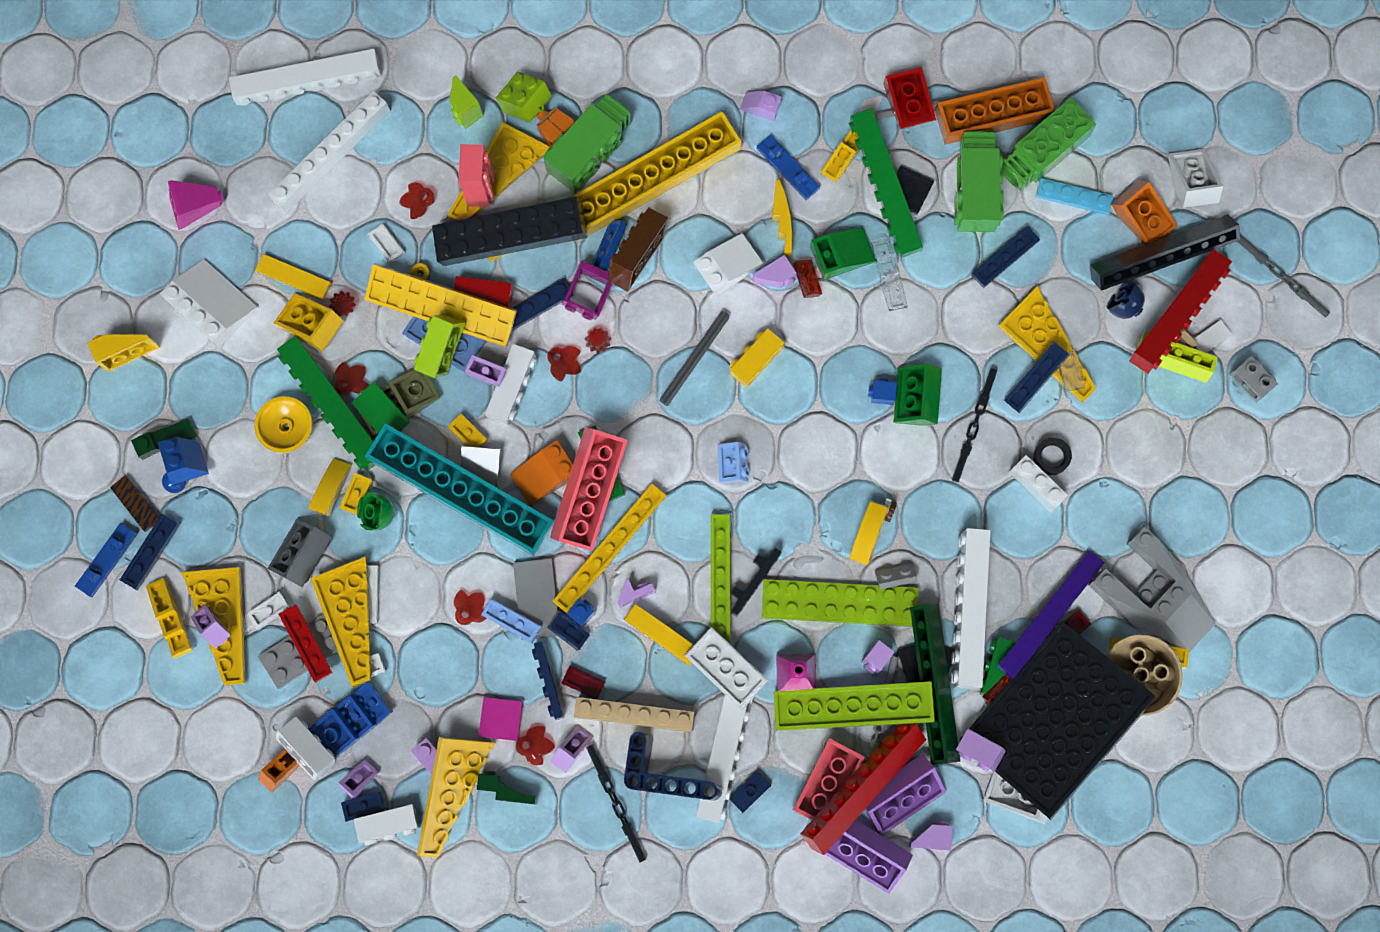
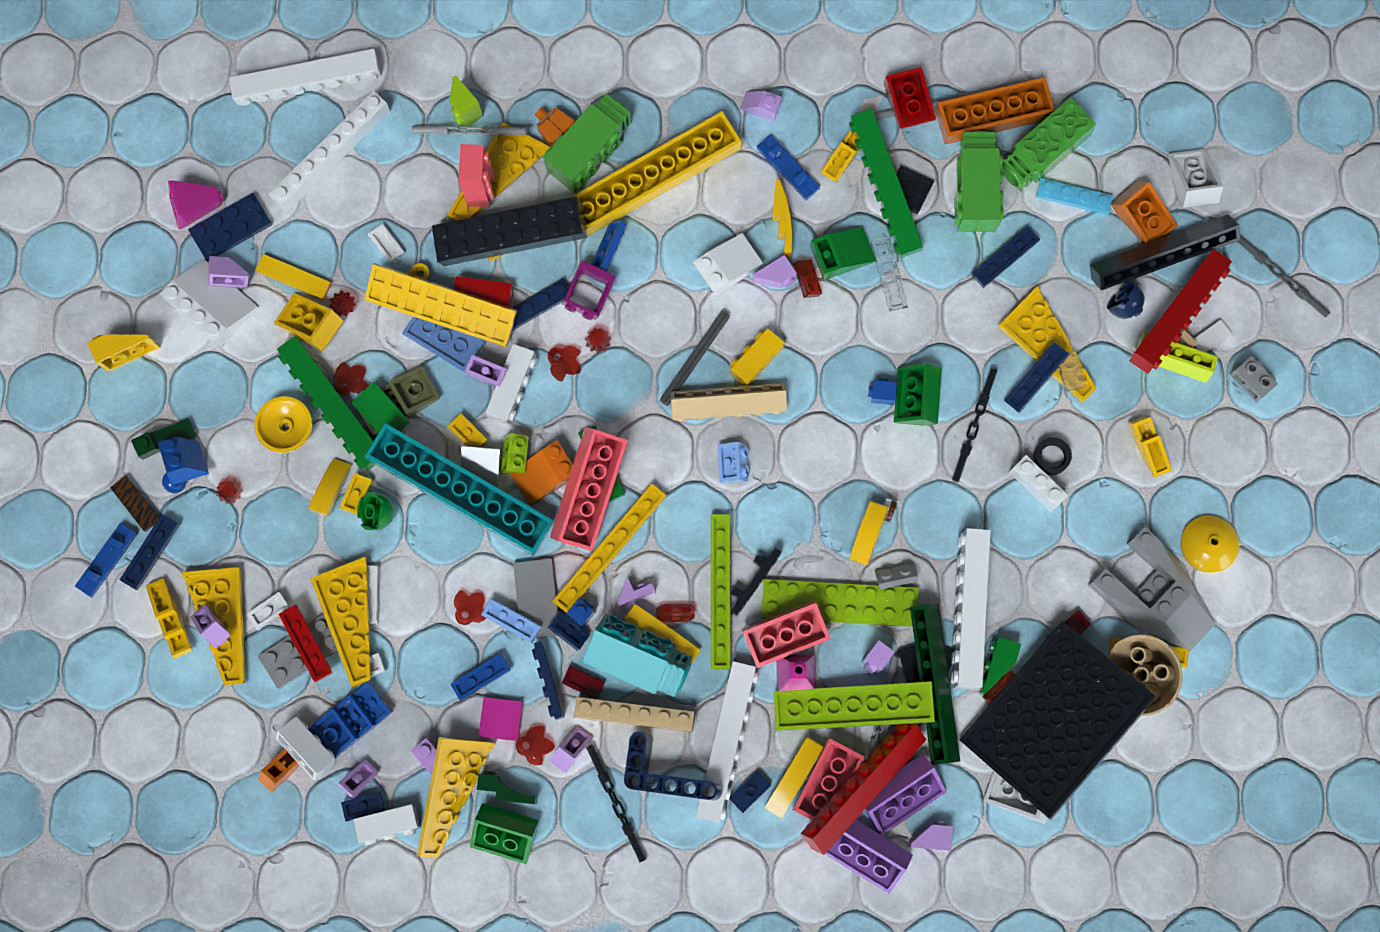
(225, 272): none -> lavender slope
(228, 490): none -> clear red piece
(230, 226): none -> dark blue plate
(299, 552): dark grey slope -> none
(414, 199): clear red plate -> none
(439, 345): lime brick -> none
(480, 677): none -> blue plate
(493, 130): none -> light grey piece
(503, 833): none -> green slope
(514, 454): none -> lime bracket
(523, 96): lime brick -> none
(637, 249): reddish brown brick -> none
(637, 656): none -> piece
(675, 612): none -> clear red plate
(726, 668): white tile -> none
(728, 401): none -> tan brick
(786, 633): none -> coral brick
(794, 777): none -> yellow slope
(980, 750): lavender brick -> none
(1050, 615): dark purple tile -> none
(1150, 446): none -> yellow slope
(1199, 550): none -> yellow dish

